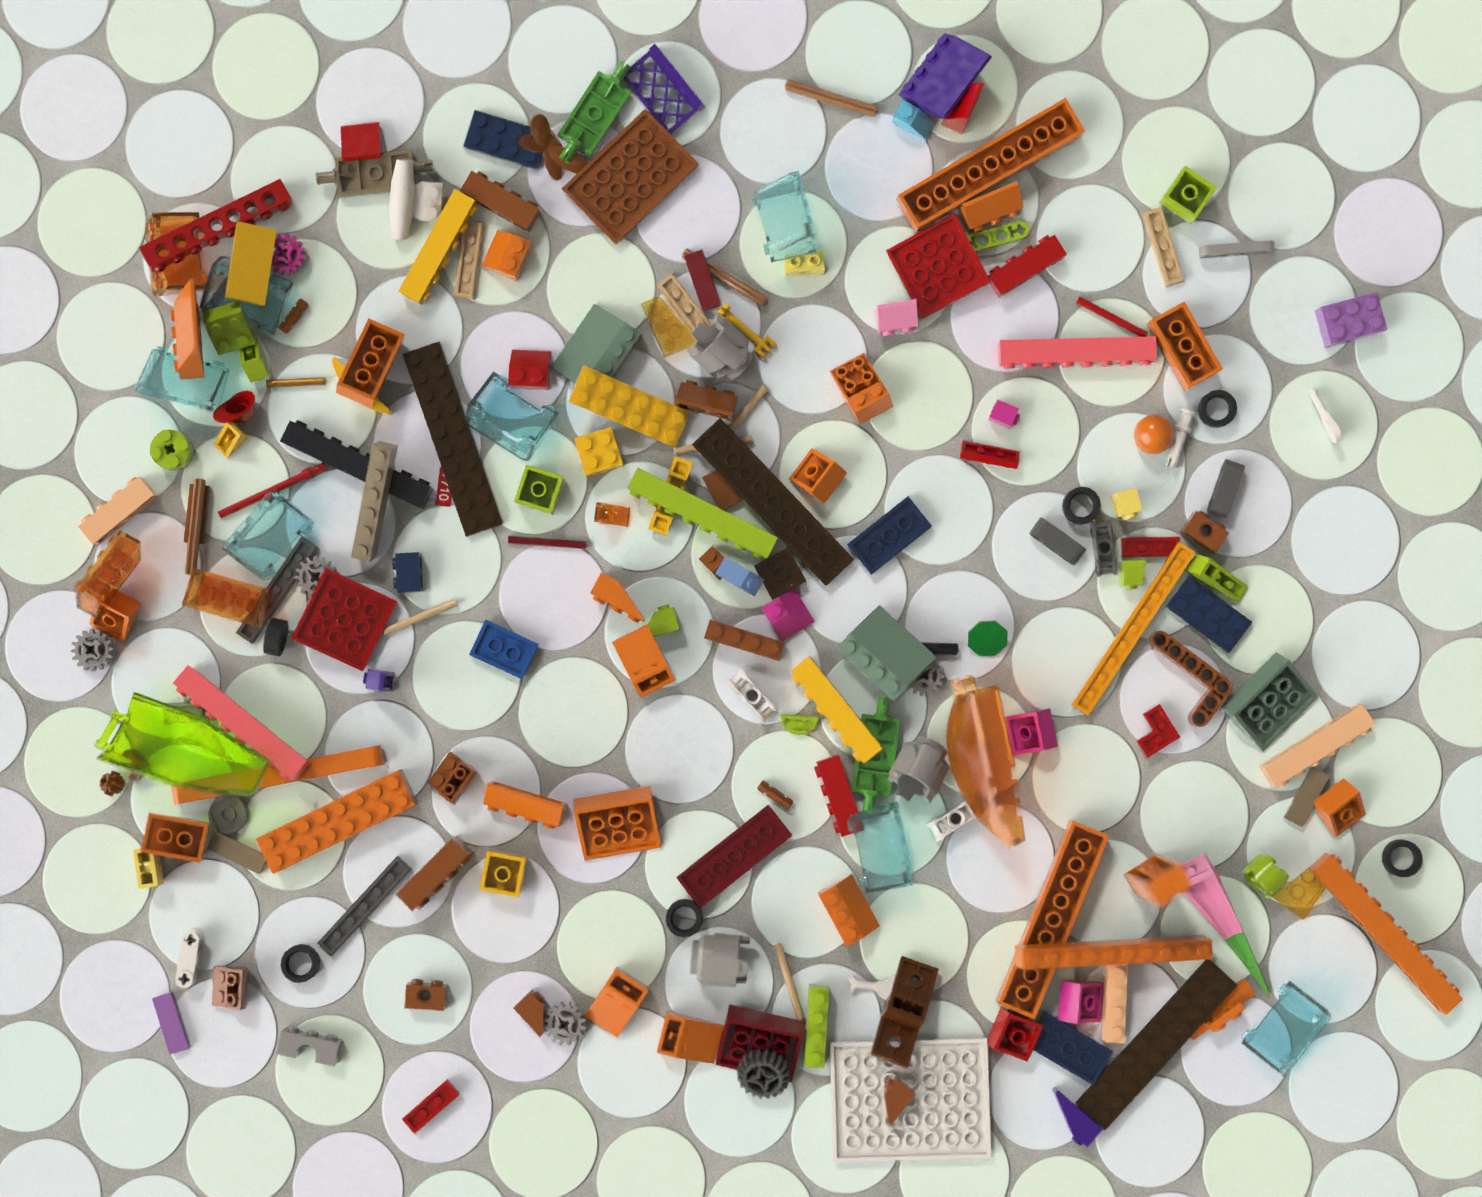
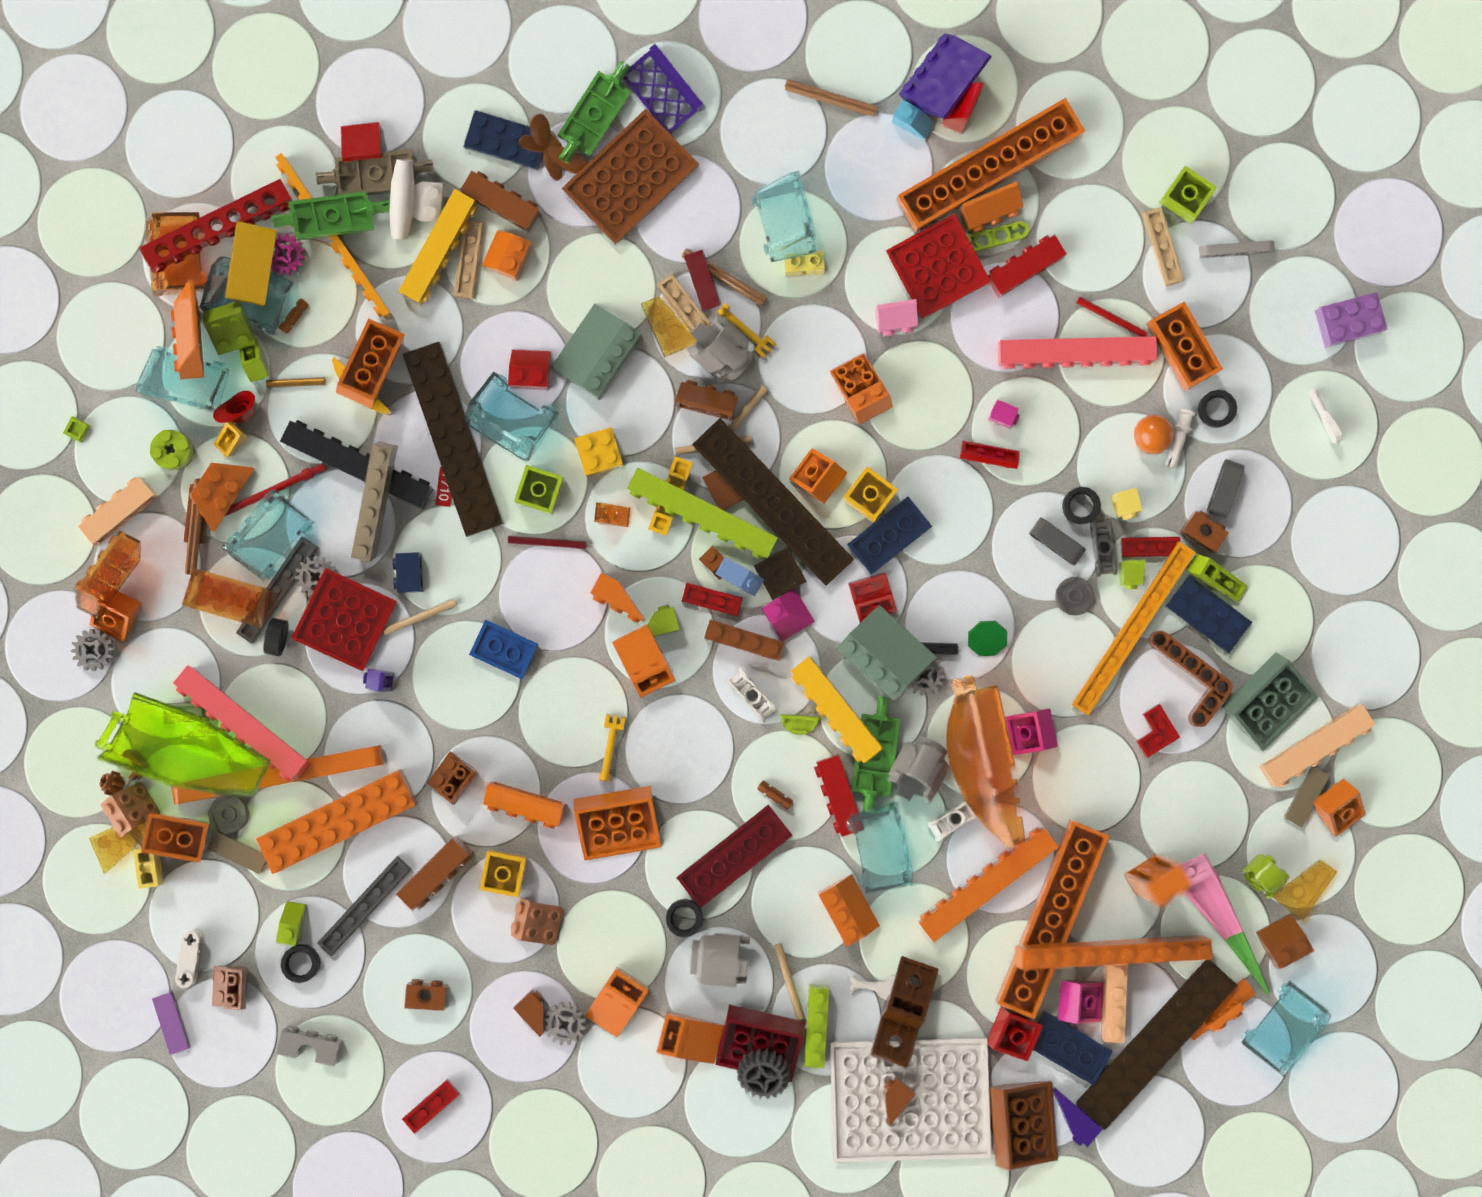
(76, 429): none -> lime tile
(112, 848): none -> clear yellow wing
(129, 808): none -> nougat bracket
(218, 490): none -> orange wing
(291, 923): none -> lime slope
(331, 215): none -> bright green plate
(337, 244): none -> light orange plate
(536, 922): none -> nougat bracket
(604, 775): none -> yellow hinge
(629, 406): yellow plate -> none
(712, 599): none -> red tile
(870, 494): none -> yellow brick
(870, 593): none -> red slope
(987, 884): none -> orange brick
(1023, 1124): none -> dark orange slope
(1074, 596): none -> flat silver tile
(1284, 942): none -> dark orange slope
(1385, 933): orange brick -> none
(1417, 858): black tyre -> none

